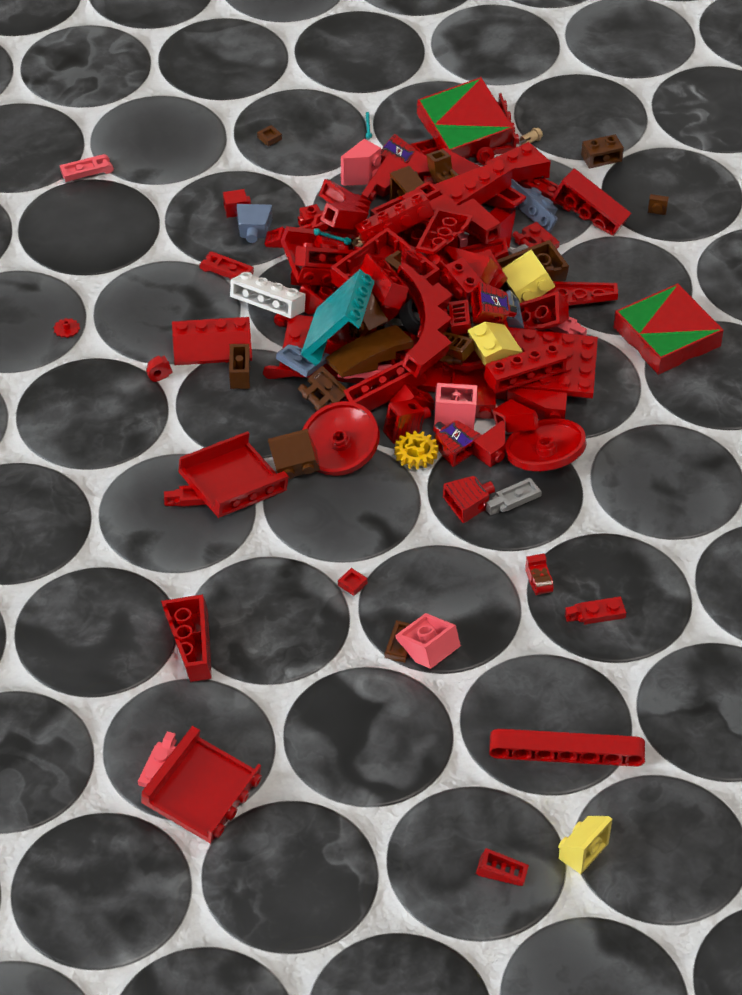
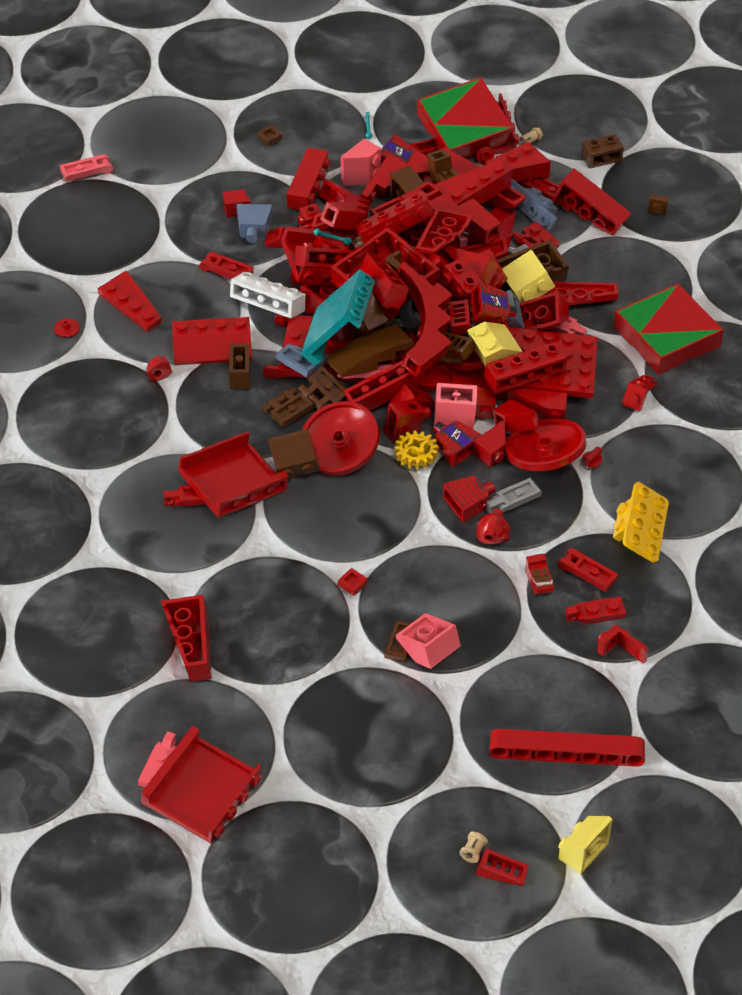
(130, 300): none -> red wing
(290, 410): none -> reddish brown plate
(308, 178): none -> red brick
(478, 845): none -> tan bush
(494, 526): none -> red helmet
(588, 569): none -> red plate
(592, 458): none -> red plate
(620, 636): none -> red bracket
(637, 392): none -> red bracket
(642, 522): none -> yellow bracket

